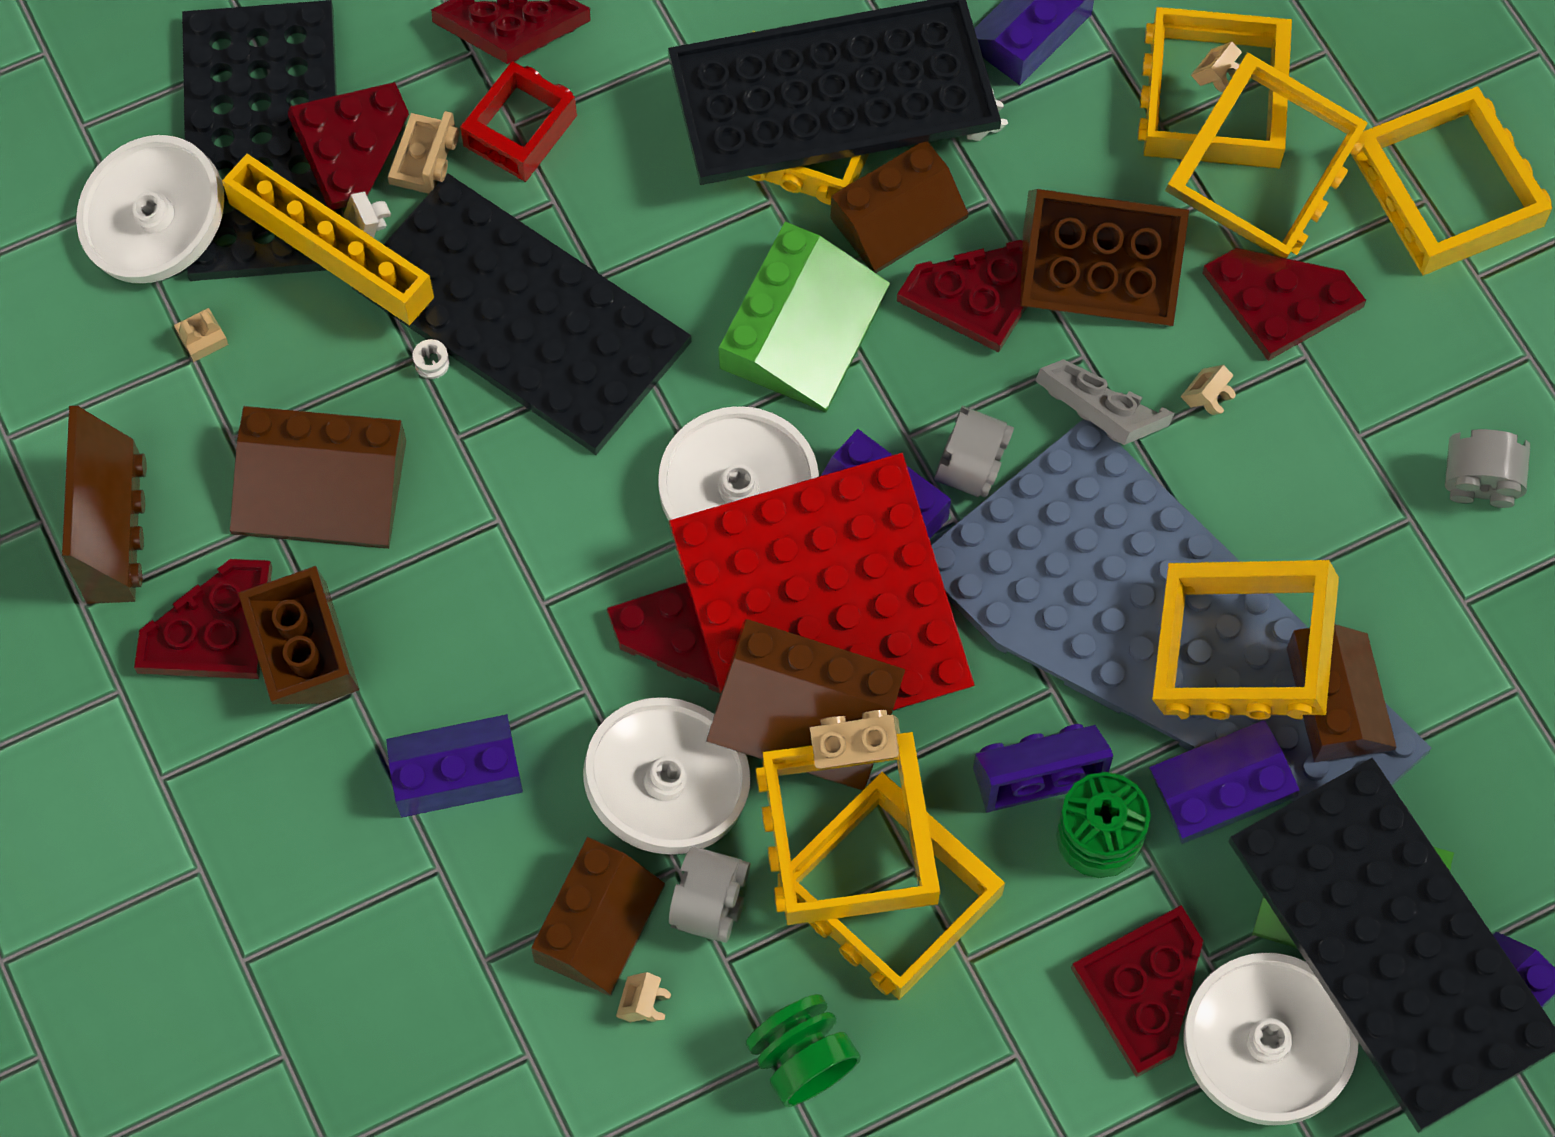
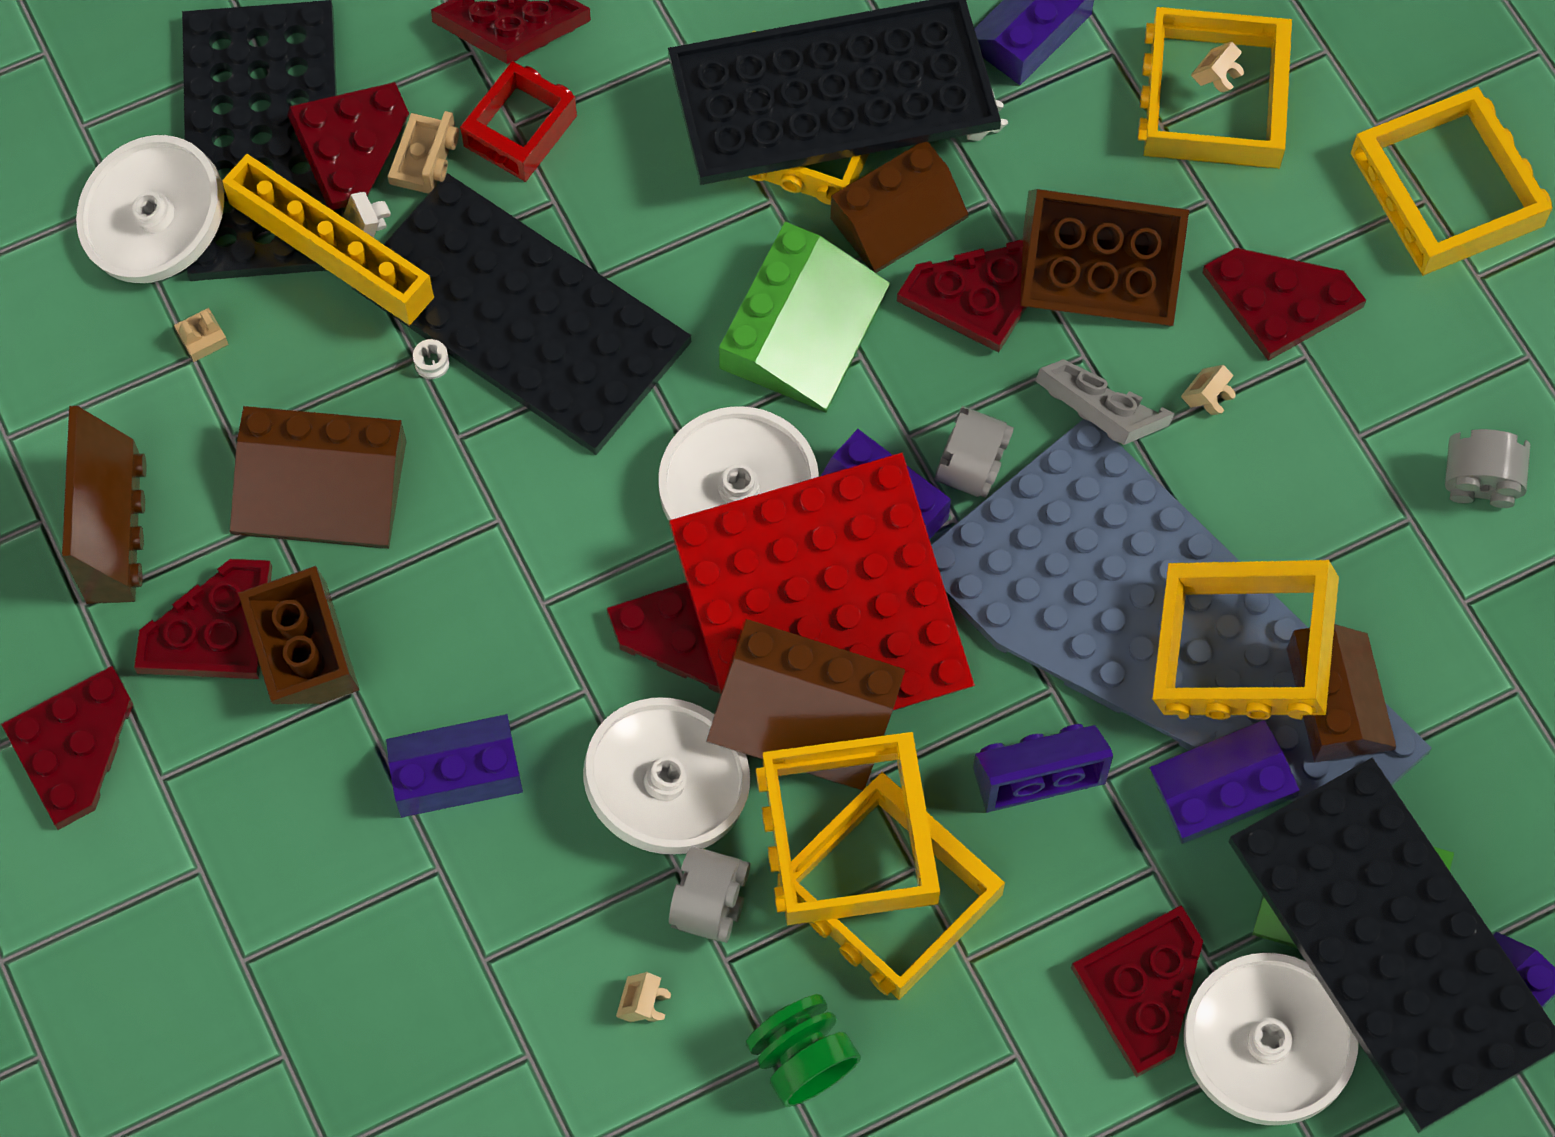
(72, 743): none -> dark red plate
(597, 917): reddish brown slope -> none
(855, 741): tan bracket -> none
(1100, 847): green wheel -> none
(1305, 98): yellow window -> none

